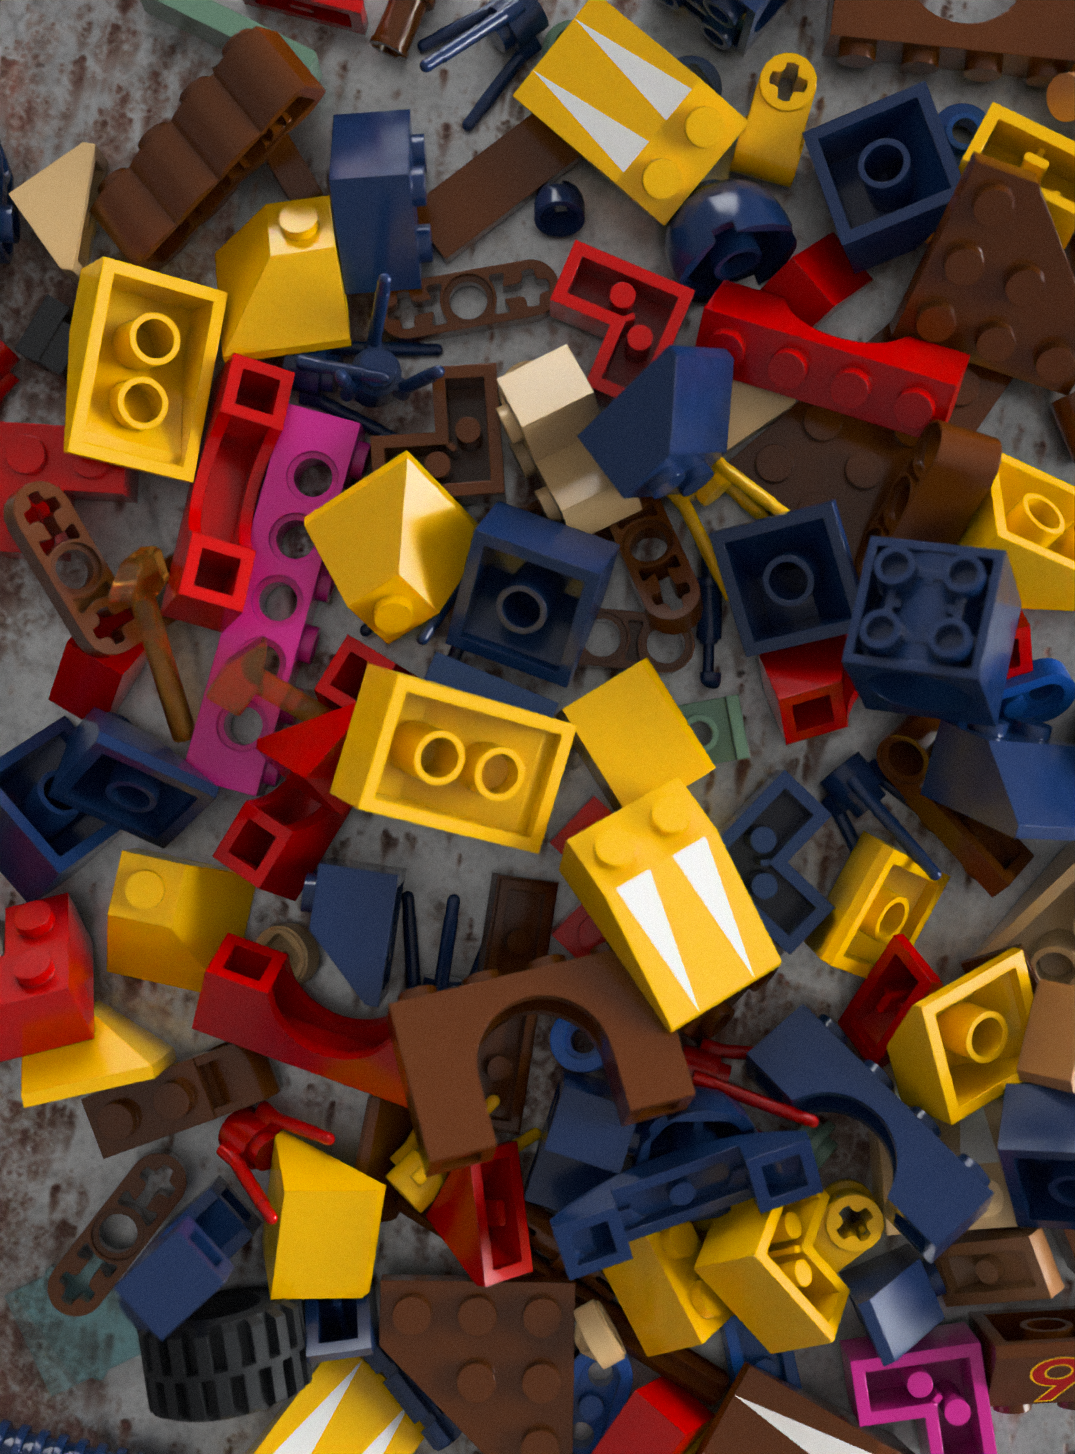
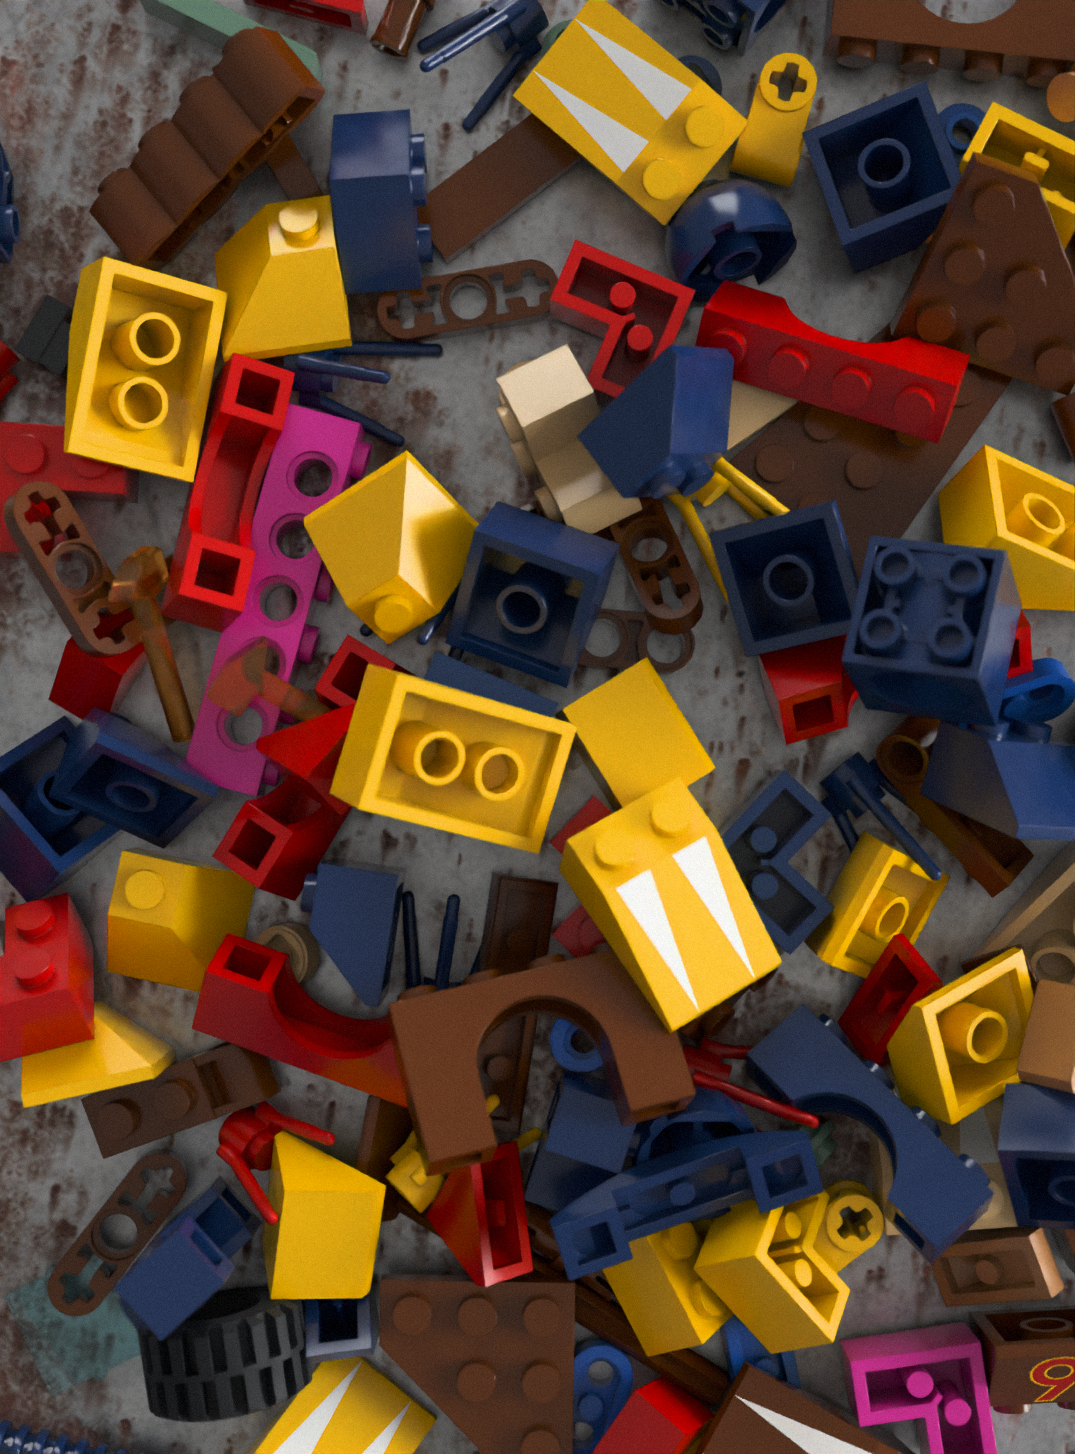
(59, 204): tan slope -> none
(375, 357): dark blue plant -> none
(418, 1406): dark blue axle -> none
(467, 438): reddish brown brick -> none
(564, 222): dark blue hinge -> none
(597, 1334): tan tile -> none
(710, 625): dark blue piece -> none
(726, 727): sand green brick -> none
(818, 281): red slope -> none
(895, 1300): dark blue slope -> none
(937, 487): reddish brown beam -> none

